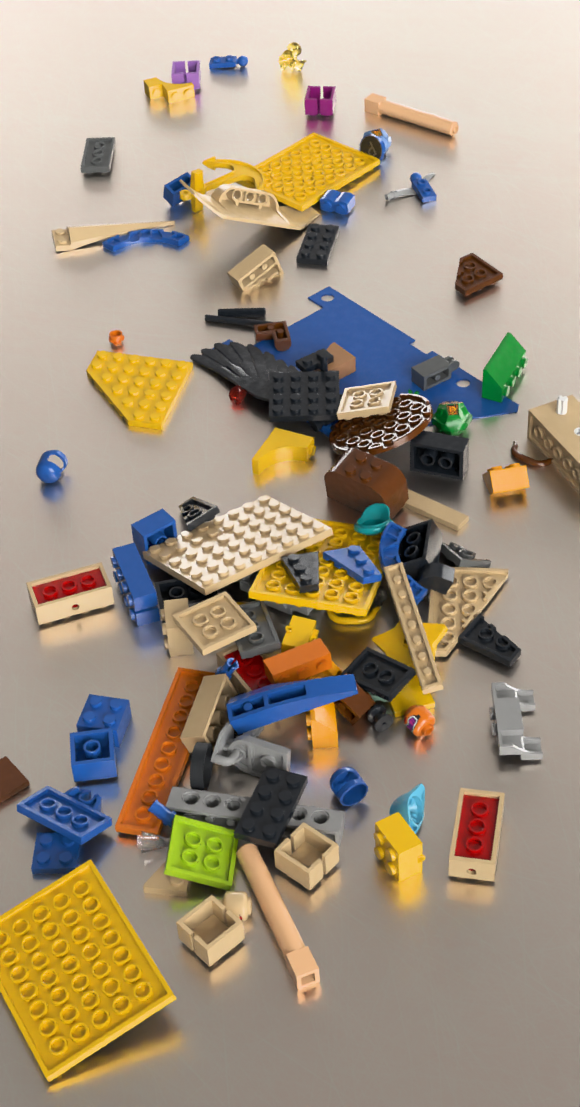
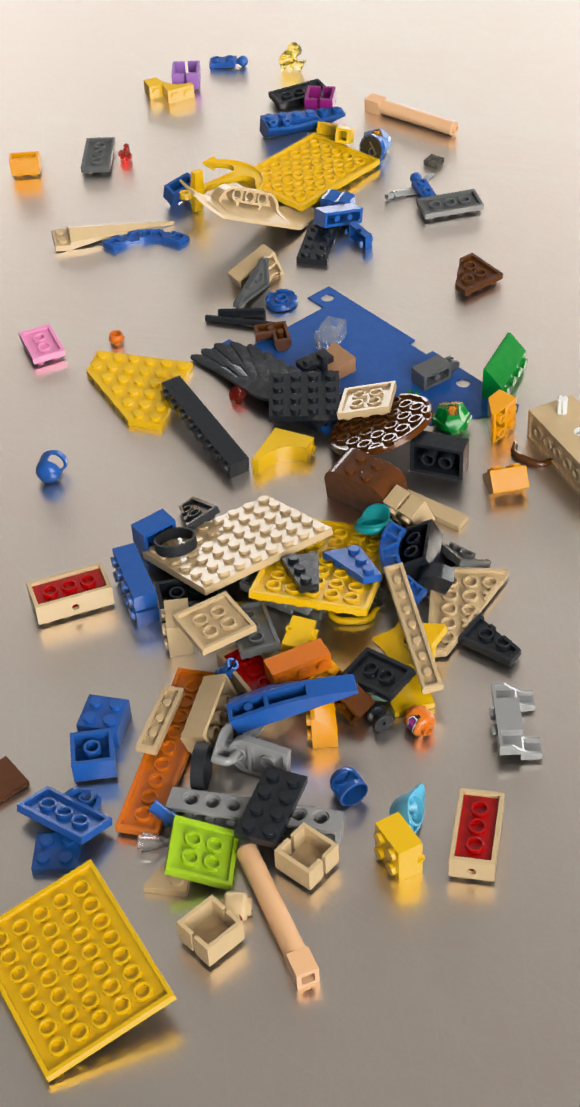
(25, 163): none -> light orange slope
(42, 344): none -> bright pink plate
(125, 153): none -> clear red plate
(160, 720): none -> tan plate
(174, 533): none -> black tyre
(205, 427): none -> black brick
(255, 284): none -> dark grey wing
(281, 300): none -> blue tile
(293, 94): none -> black plate
(297, 121): none -> blue wedge
(330, 331): none -> clear brick
(337, 132): none -> yellow arch
(338, 215): none -> blue brick
(360, 235): none -> blue piece
(407, 511): none -> tan piece
(433, 161): none -> clear smoke tile
(449, 204): none -> dark grey plate
(501, 414): none -> light orange slope

